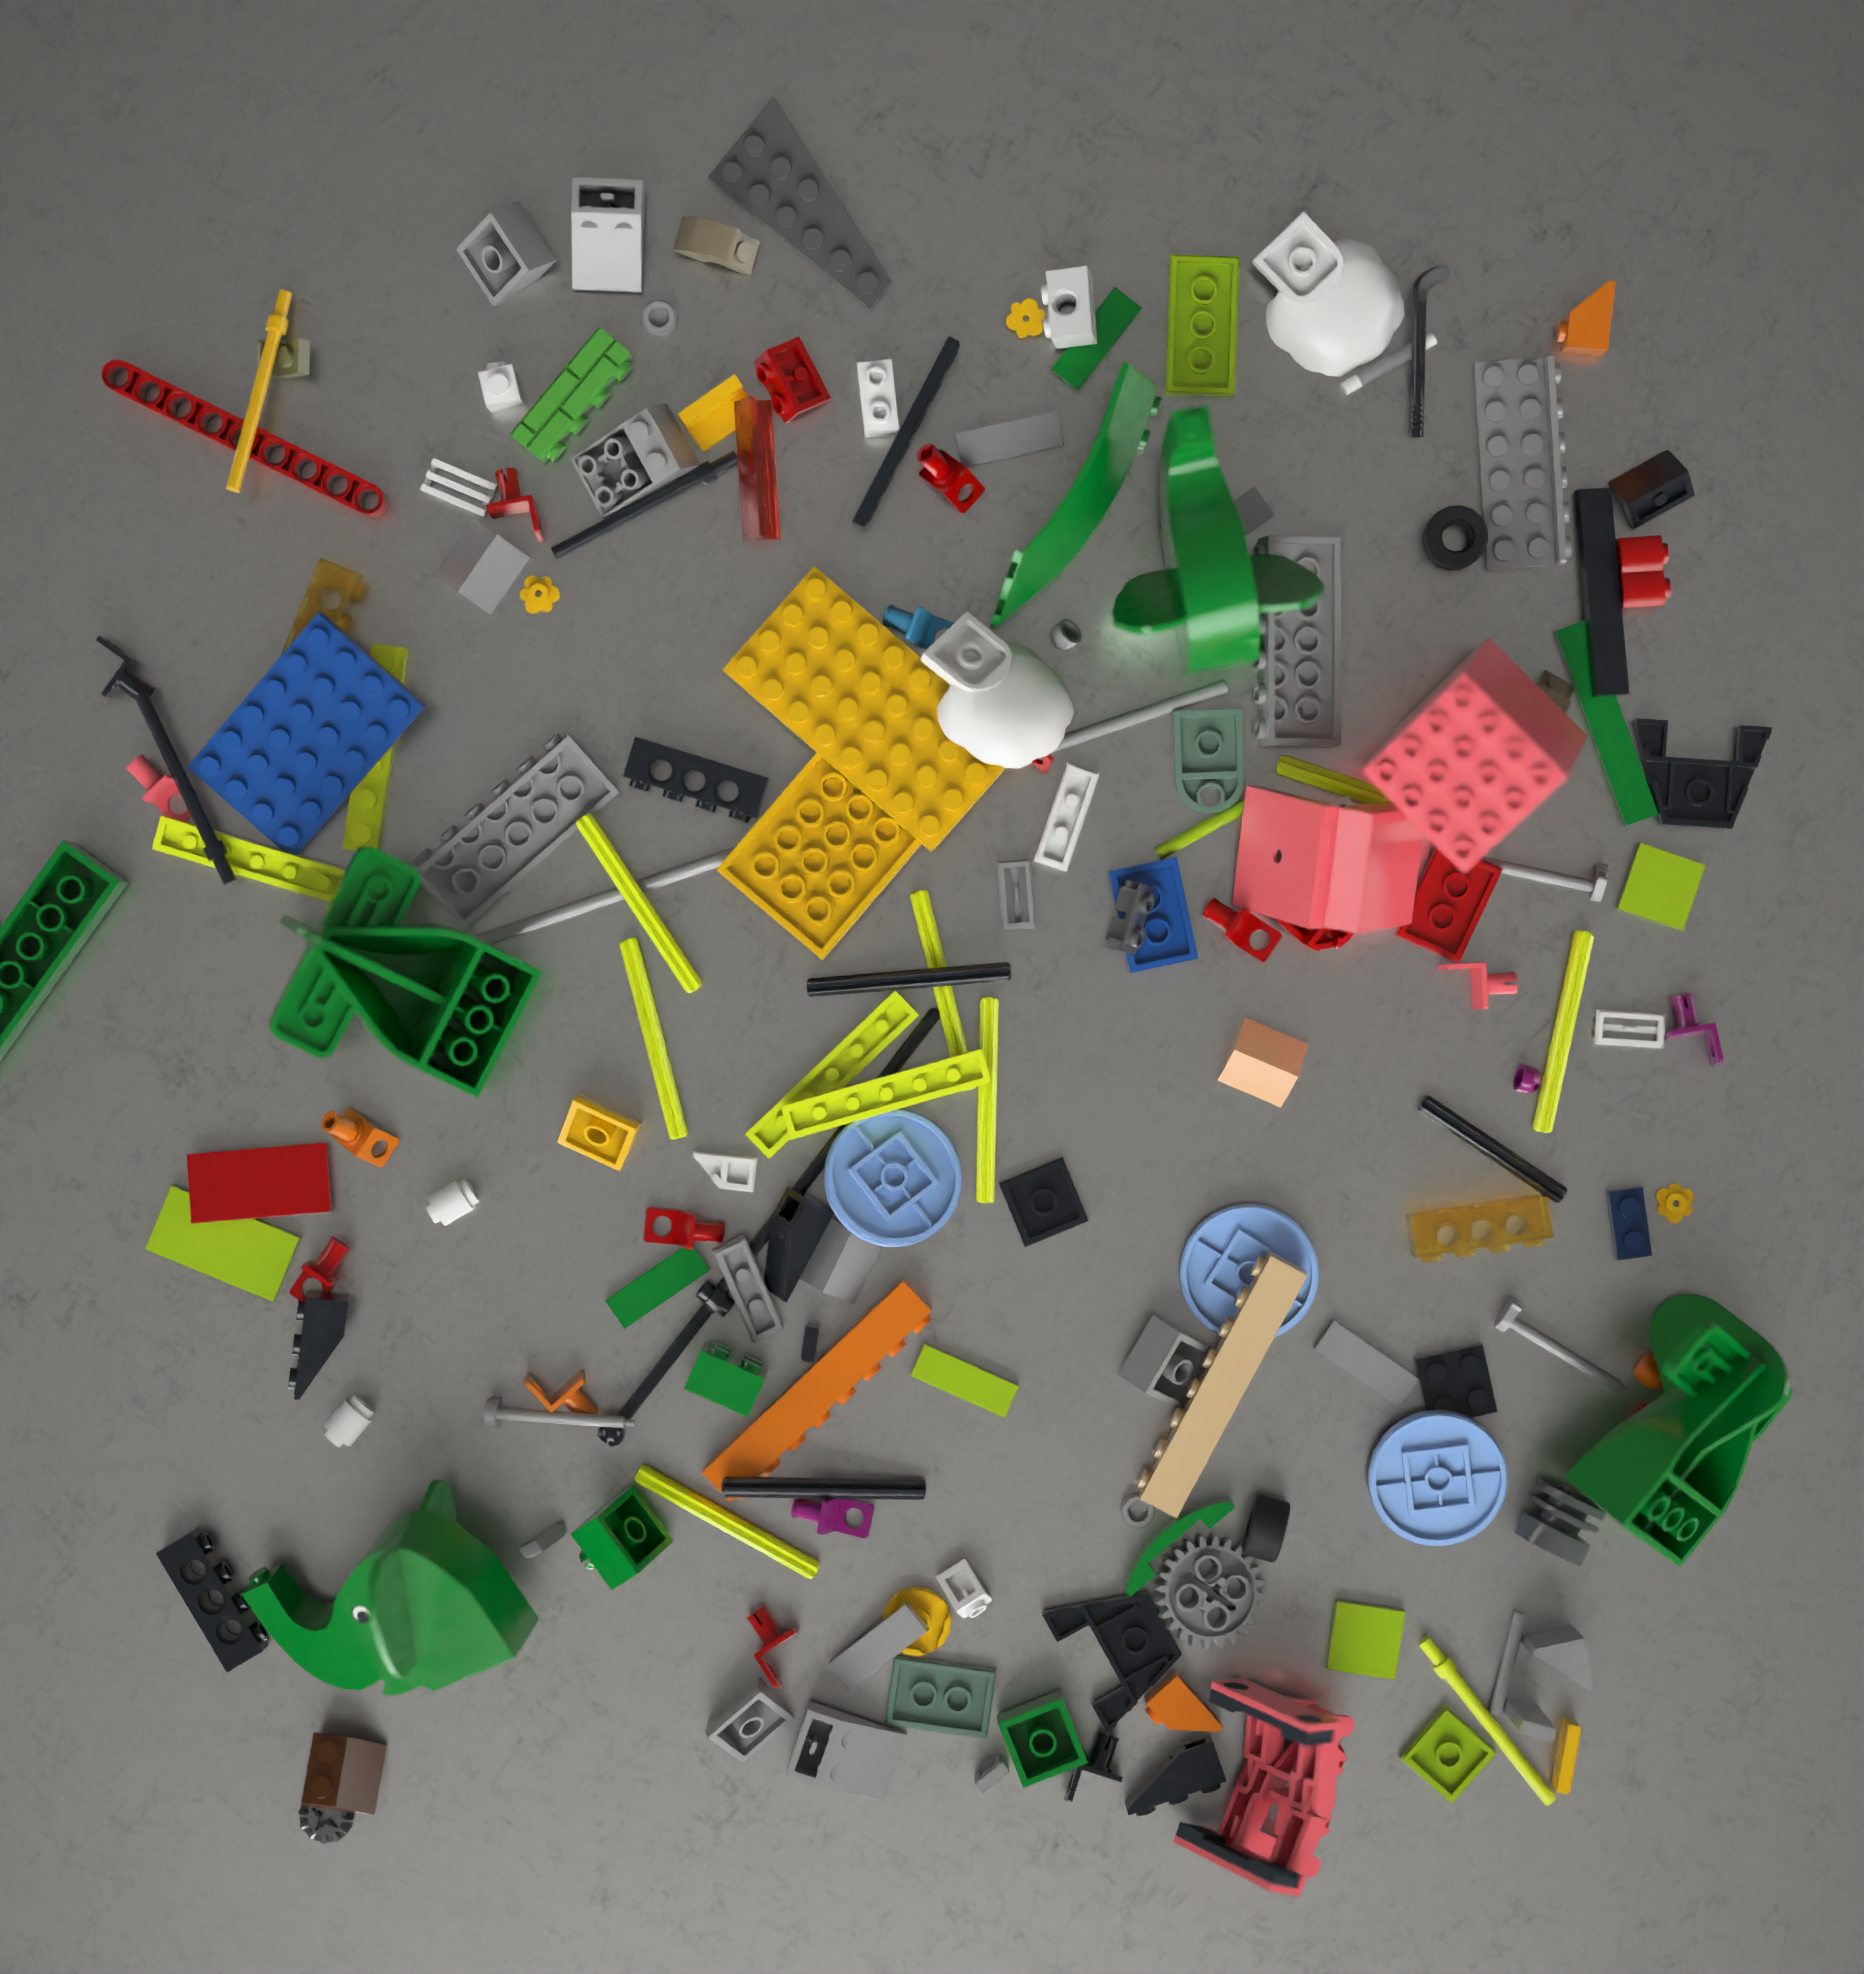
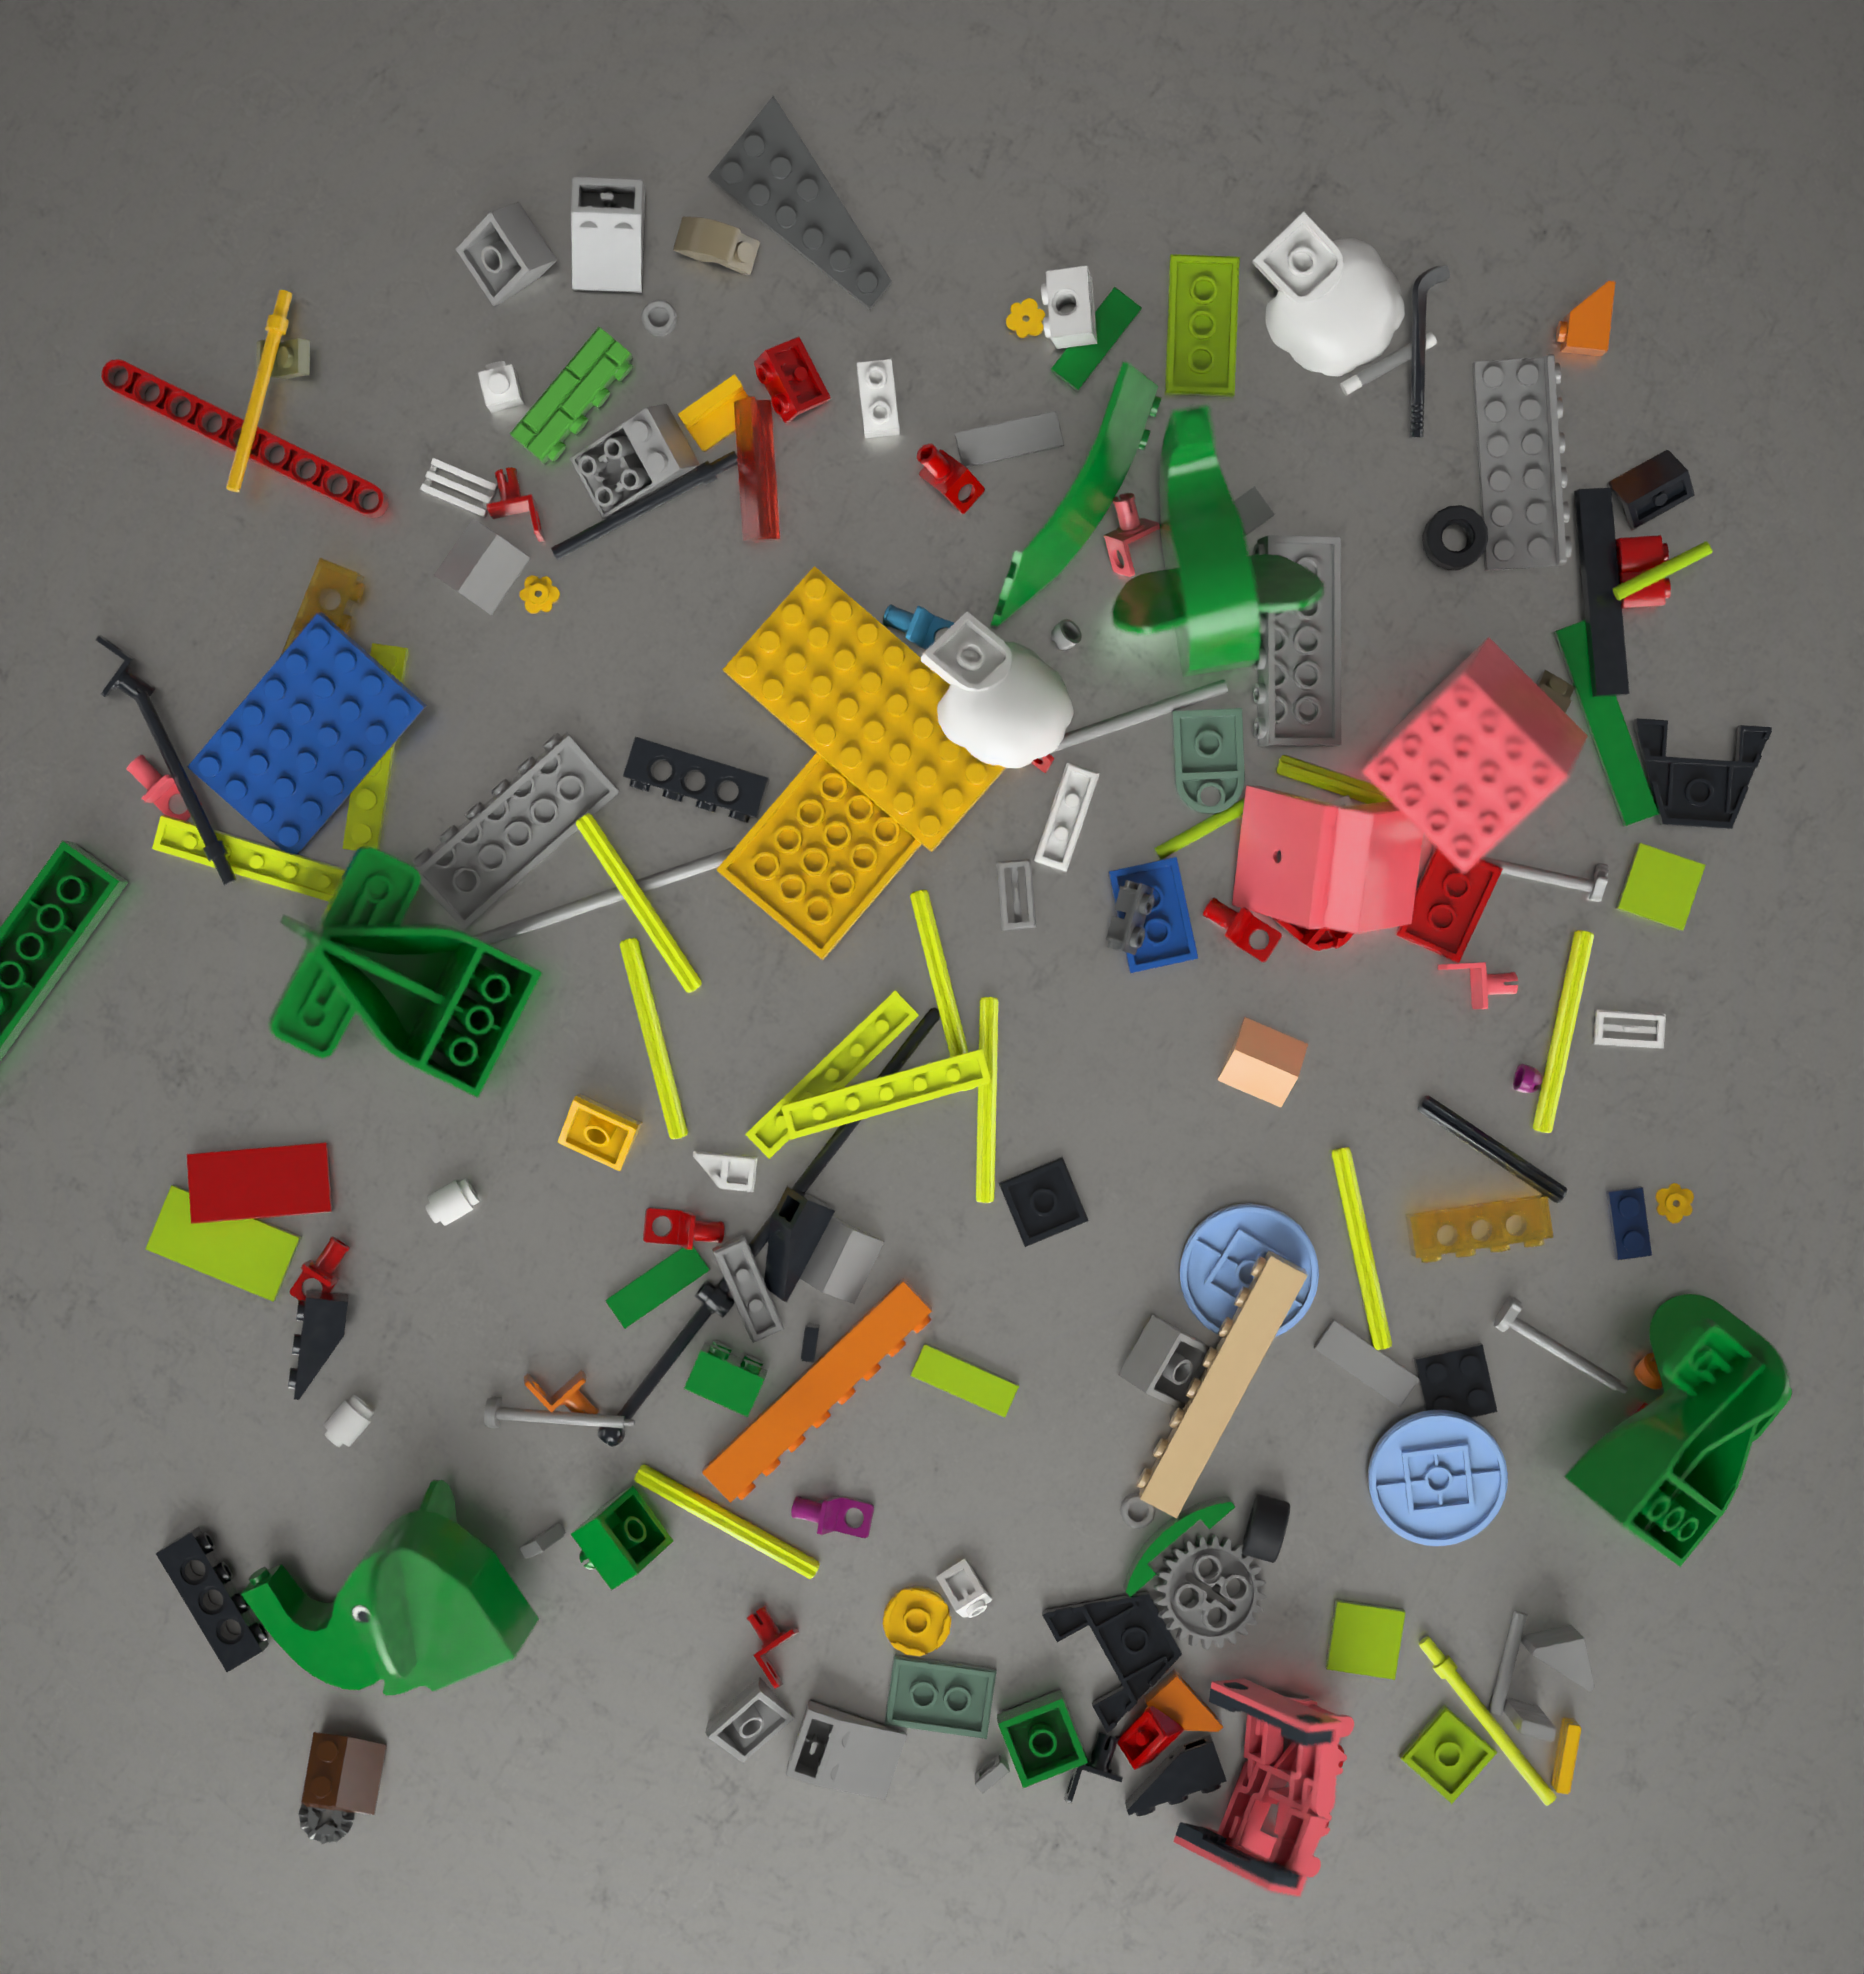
(359, 1136): orange bracket -> none
(823, 1488): black axle -> none
(878, 1646): light grey tile -> none
(893, 1178): light blue plate -> none
(906, 433): black tile -> none
(909, 979): black axle -> none
(1130, 529): none -> coral bracket
(1148, 1737): none -> red slope
(1361, 1248): none -> neon yellow axle
(1560, 1522): dark grey wheel -> none
(1662, 570): none -> lime bar
(1690, 1026): magenta bracket -> none

